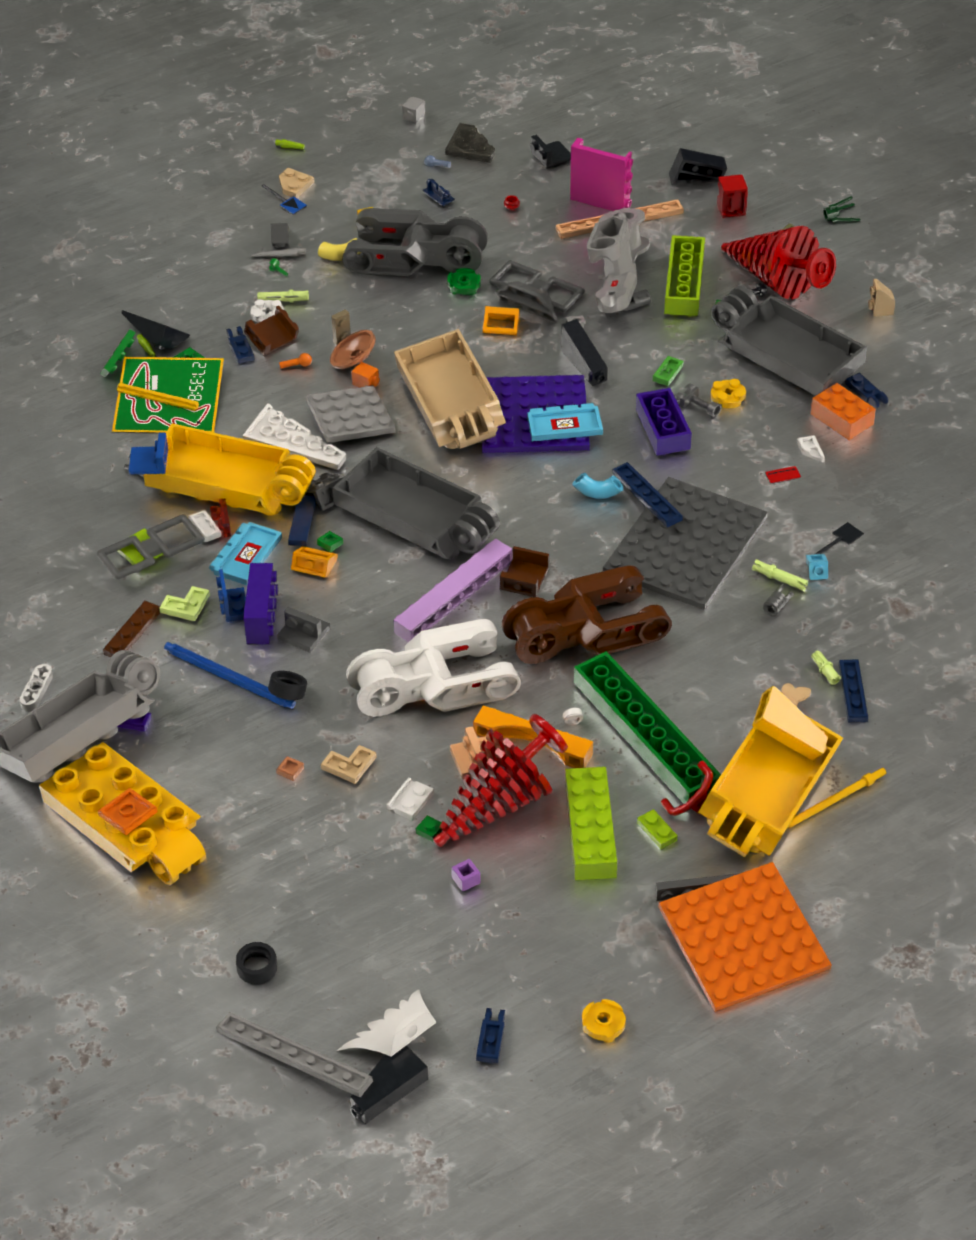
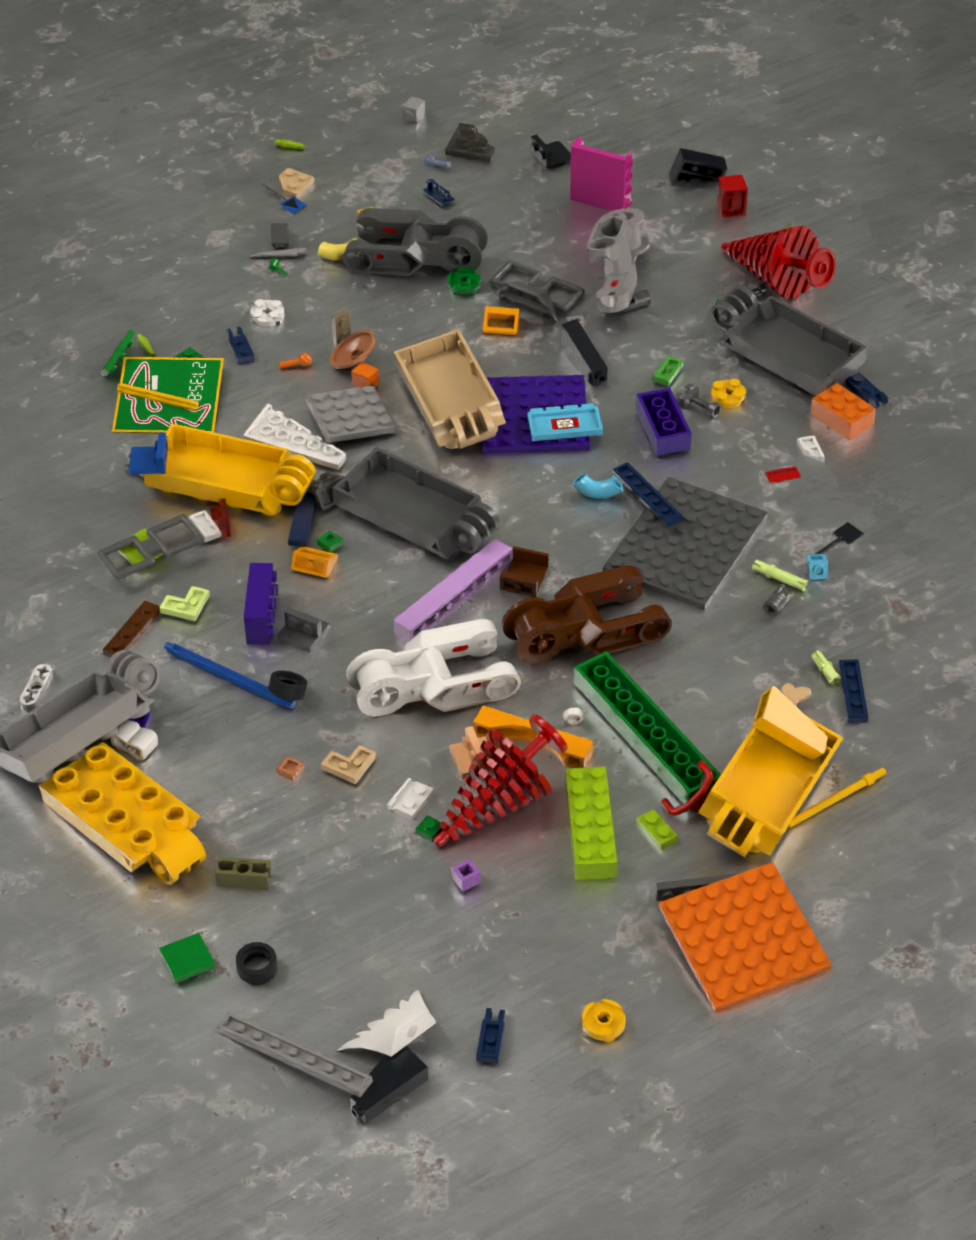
(127, 811): orange tile -> none
(134, 739): none -> white brick
(157, 333): black wedge -> none
(187, 957): none -> green tile
(233, 600): blue bracket -> none
(243, 873): none -> olive piece
(248, 545): medium azure hinge -> none
(272, 332): reddish brown panel -> none
(299, 296): yellowish green pin -> none
(511, 202): red plate -> none
(651, 212): light nougat tile -> none
(684, 275): lime brick -> none
(832, 212): dark green plant -> none
(882, 299): tan slope -> none

